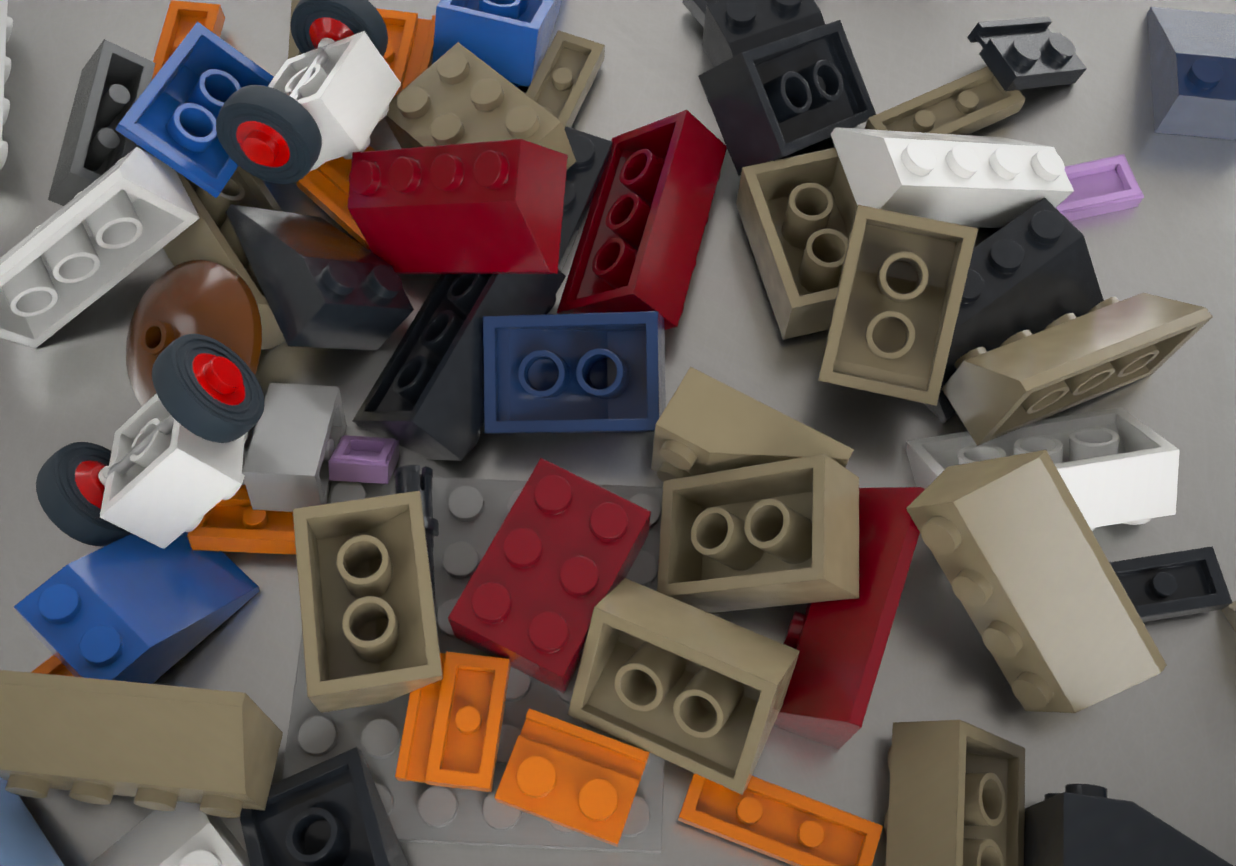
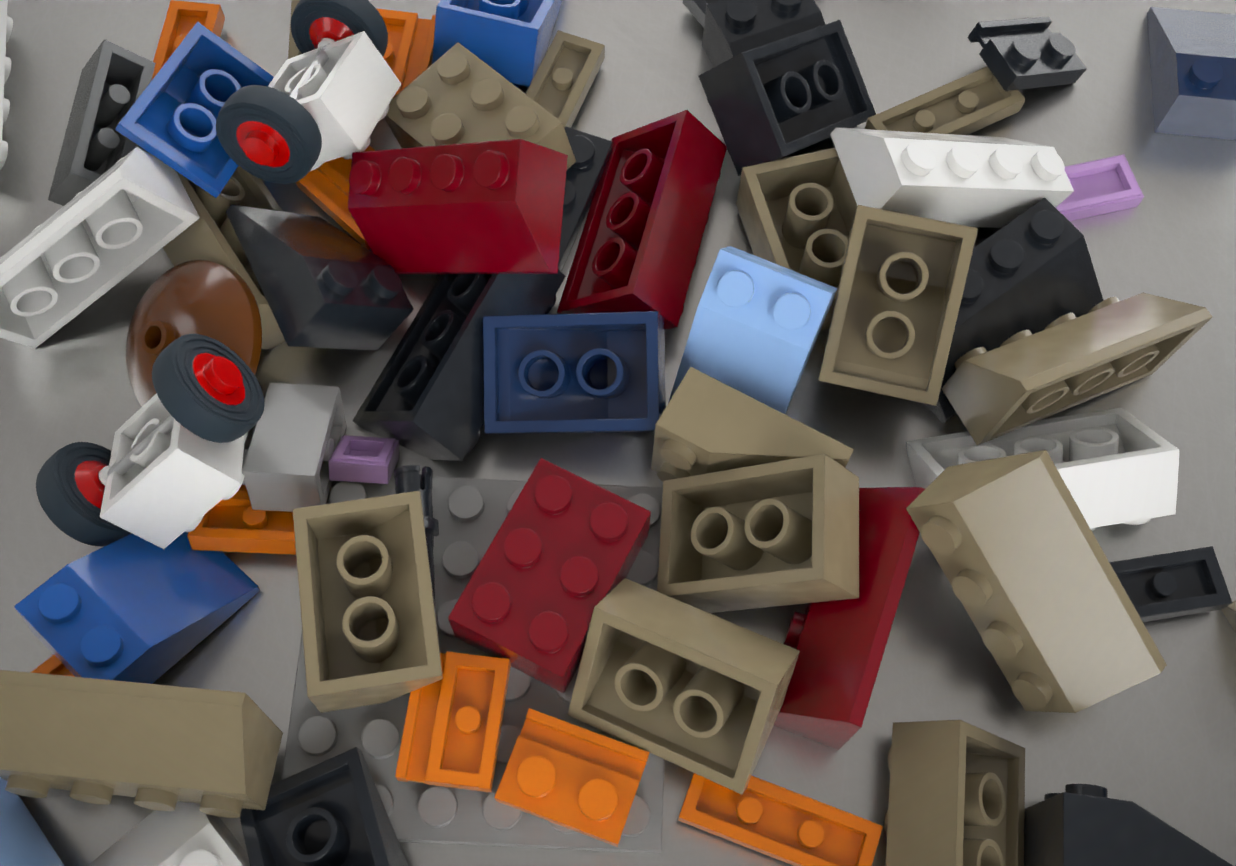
(756, 327): none -> light blue slope

